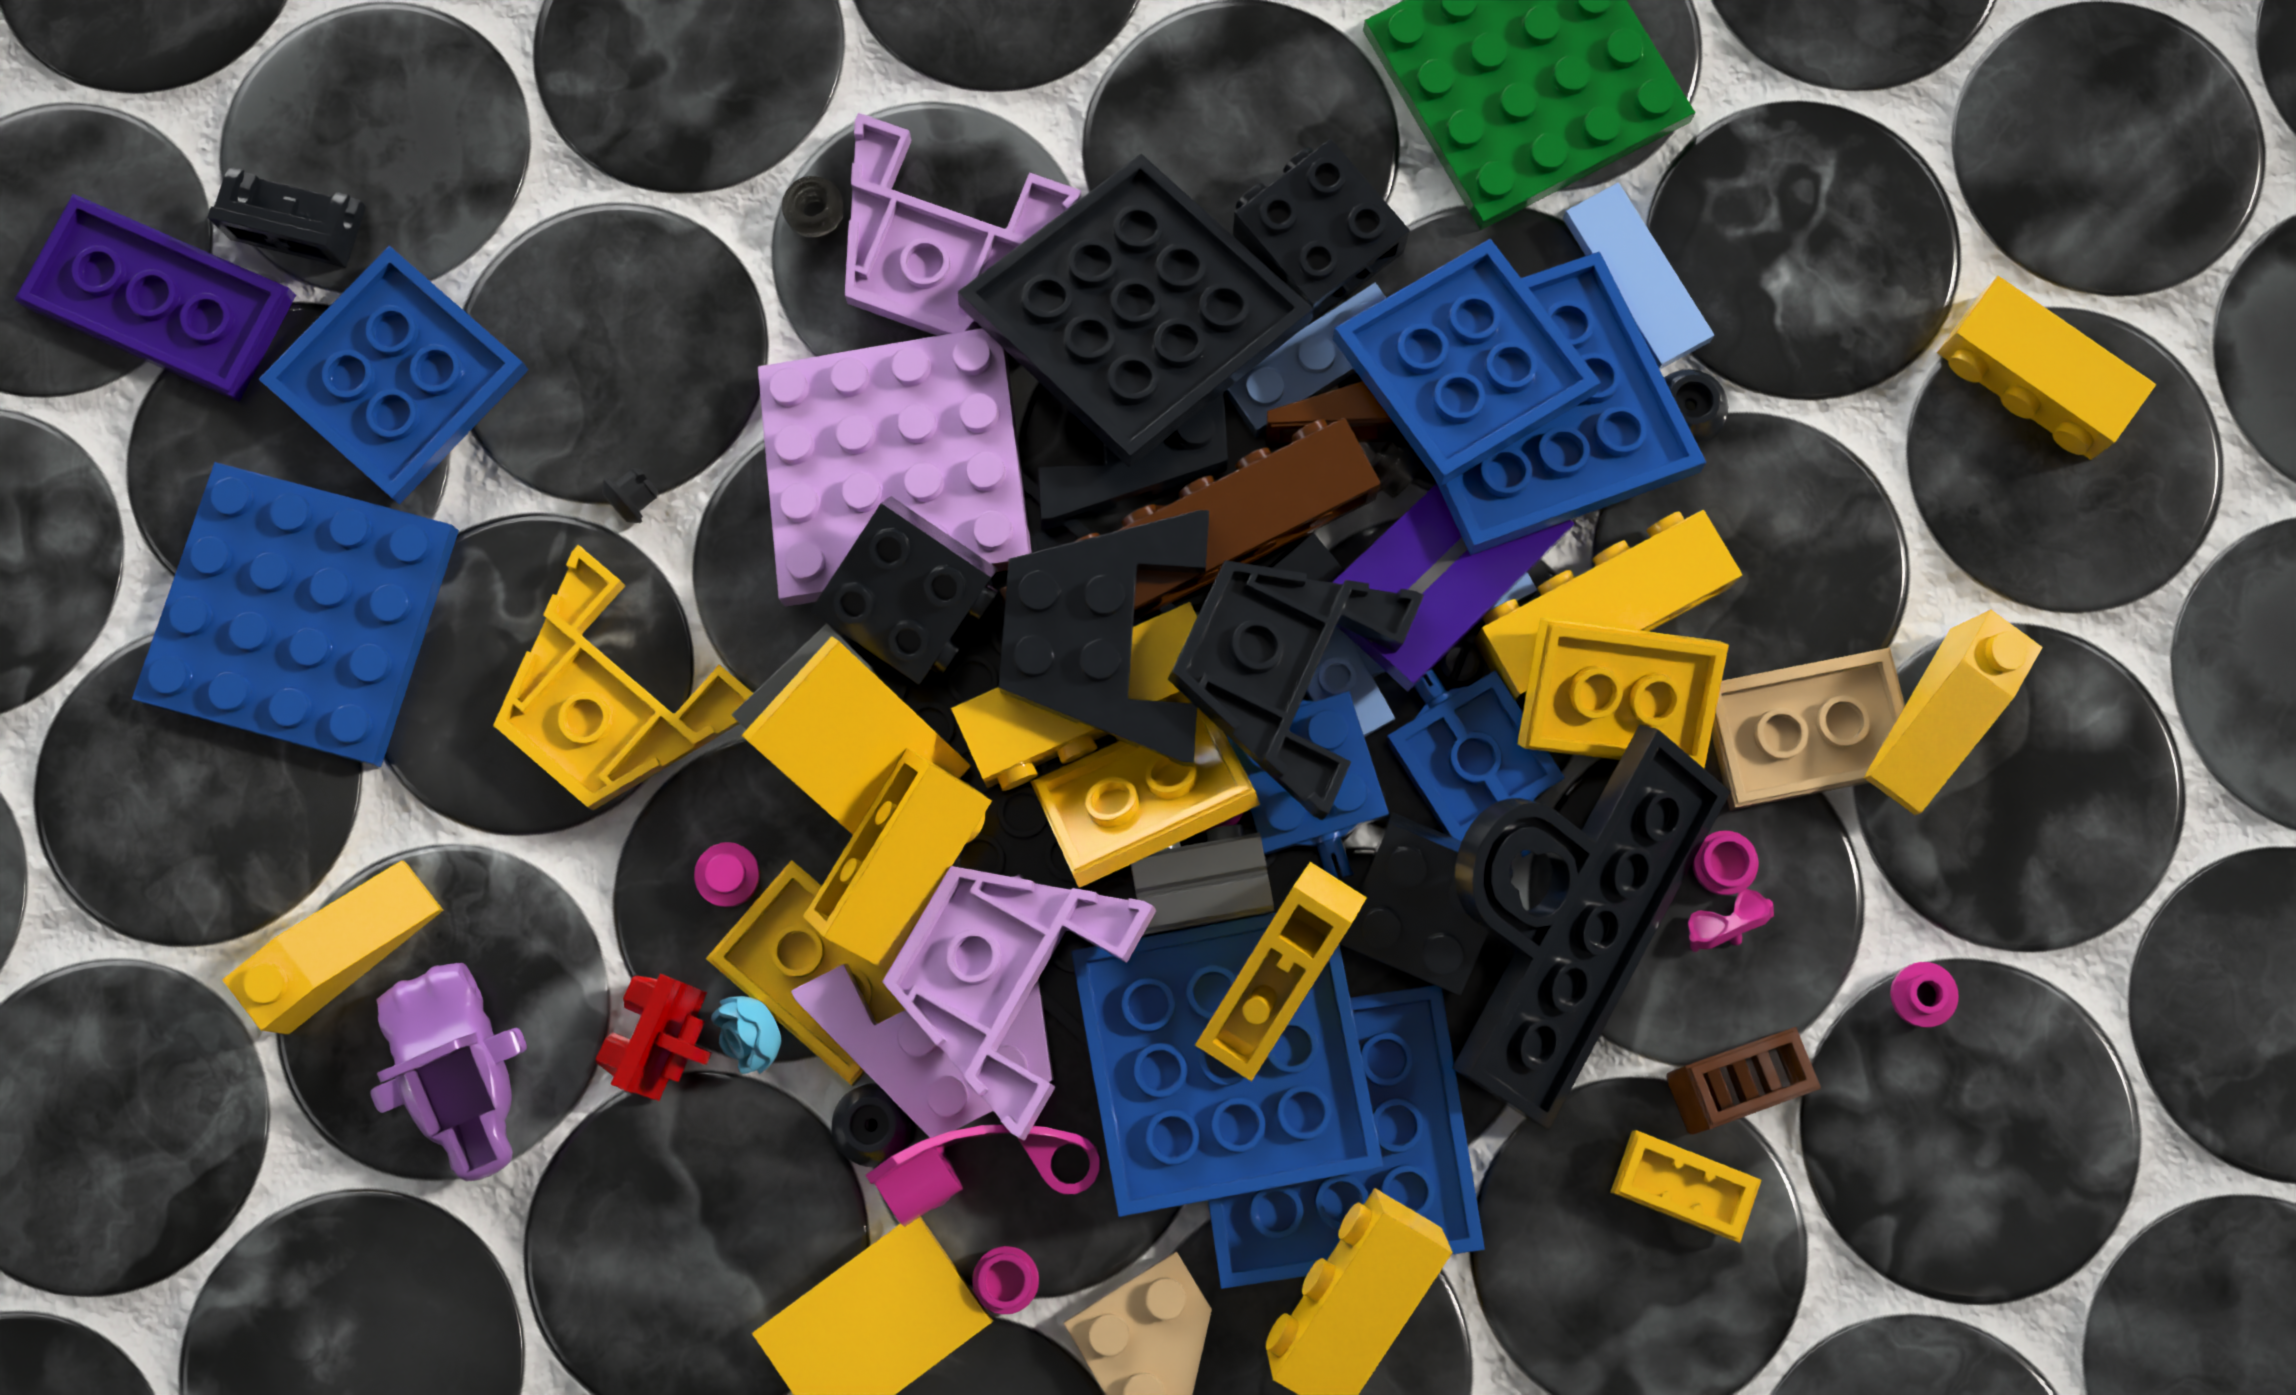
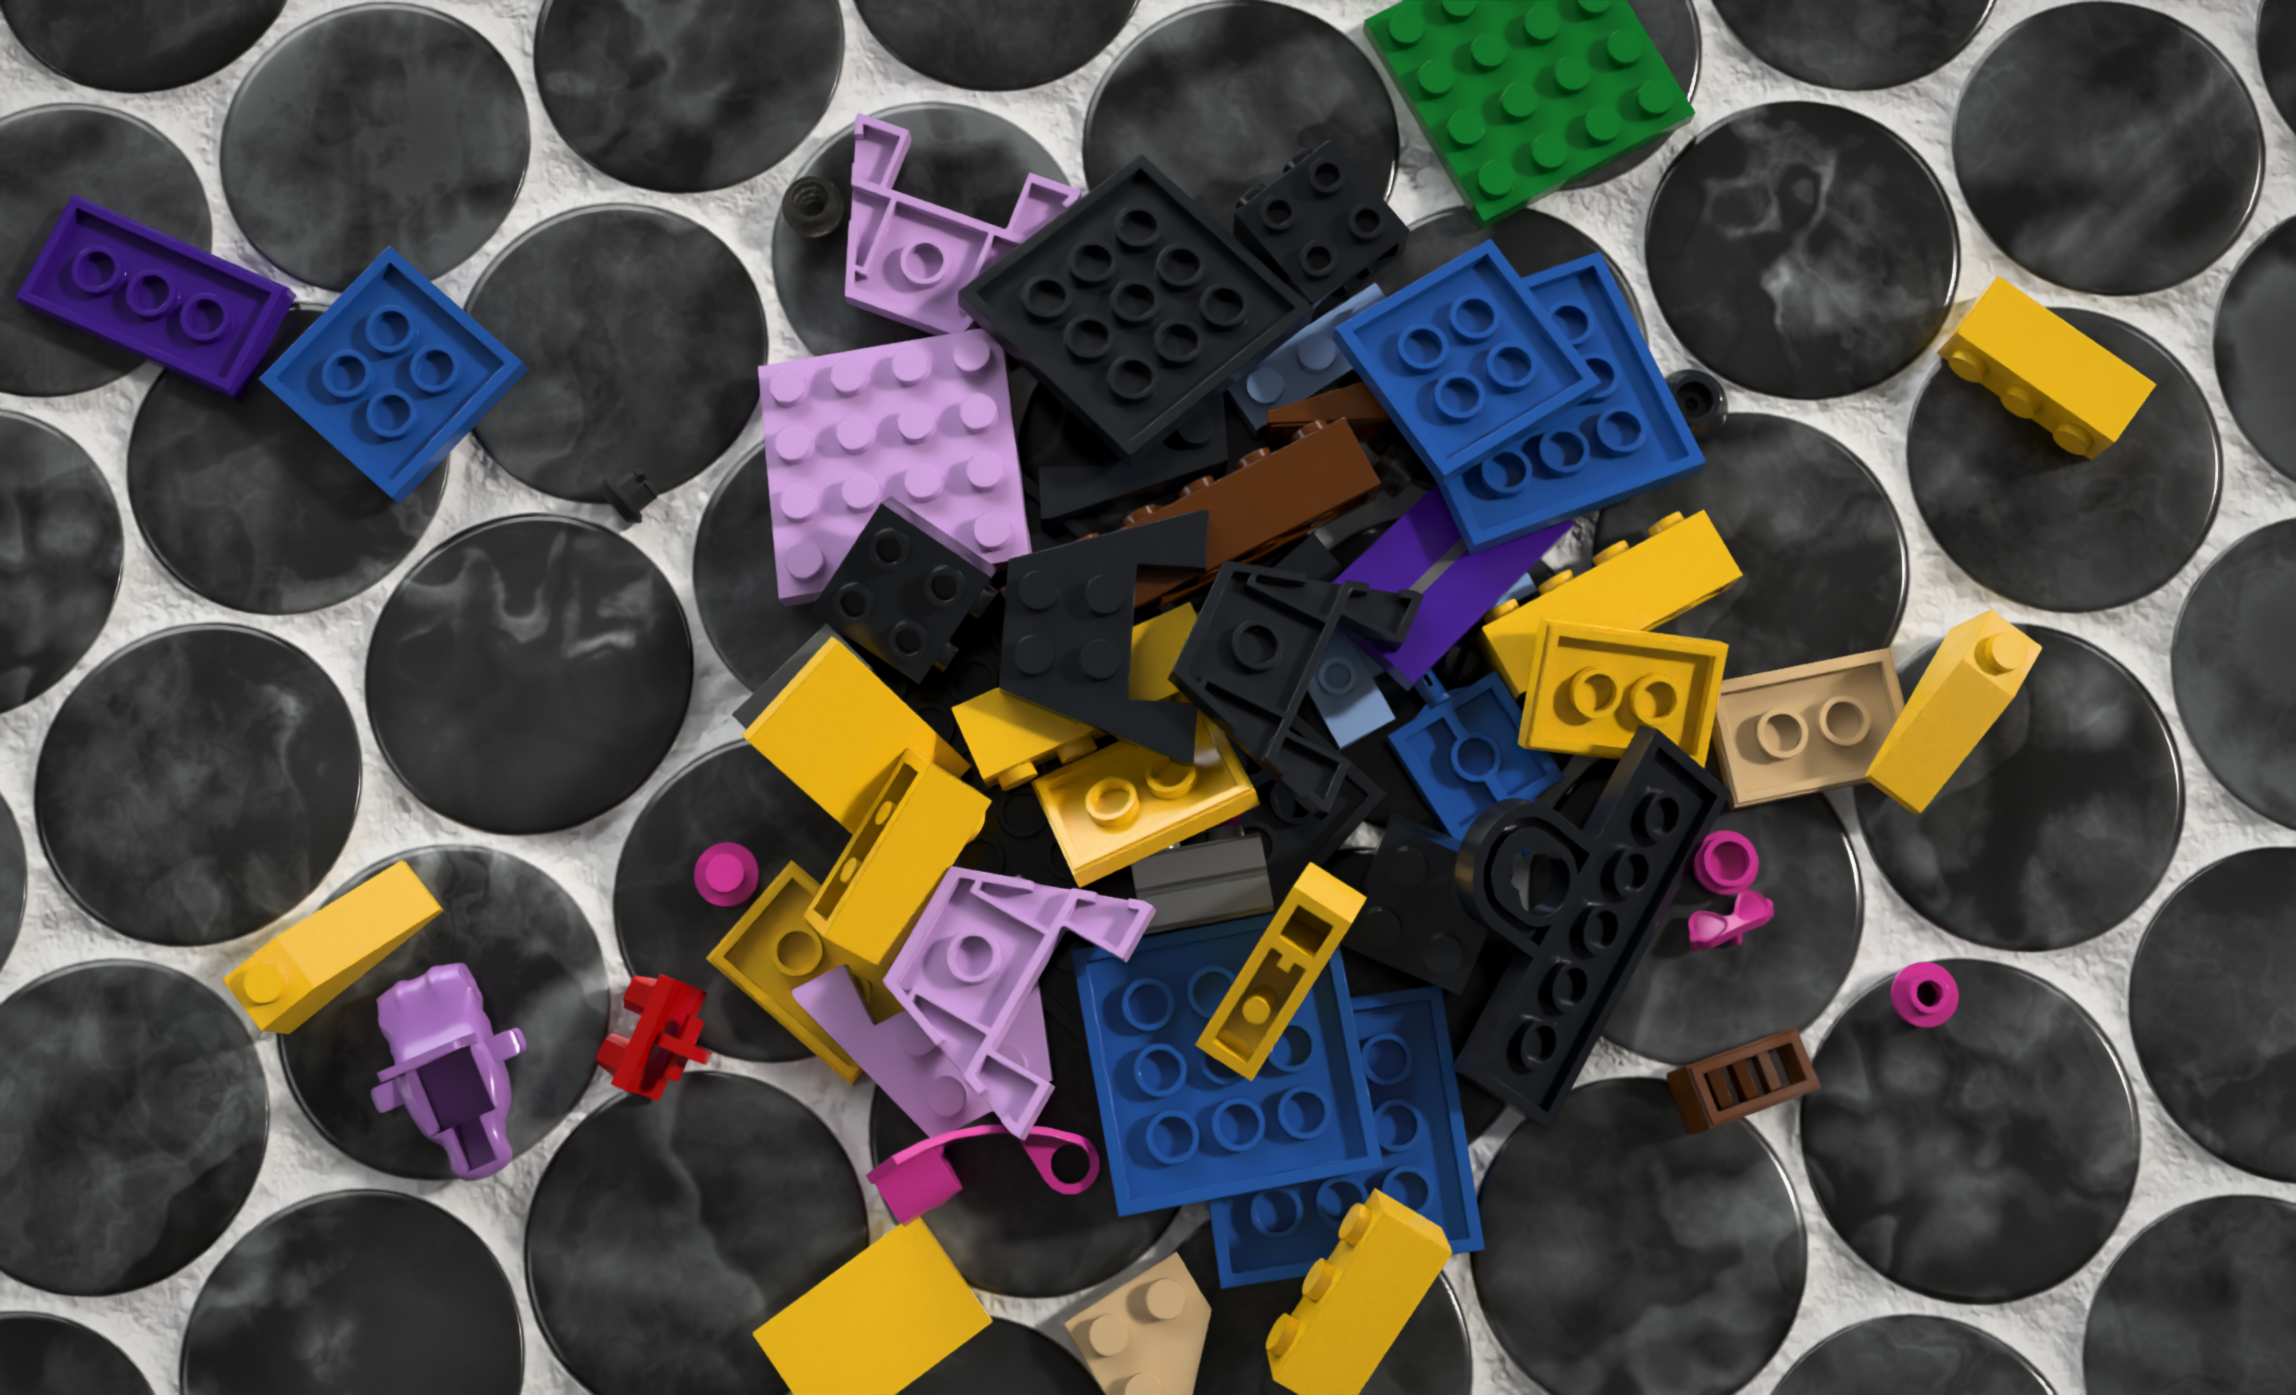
(287, 218): black hinge -> none
(296, 614): blue plate -> none
(587, 715): yellow wing -> none
(747, 1033): medium azure plate -> none
(850, 1130): black plate -> none
(1005, 1280): dark pink plate -> none
(1359, 801): blue plate -> none
(1642, 273): light blue tile -> none
(1686, 1186): yellow plate -> none

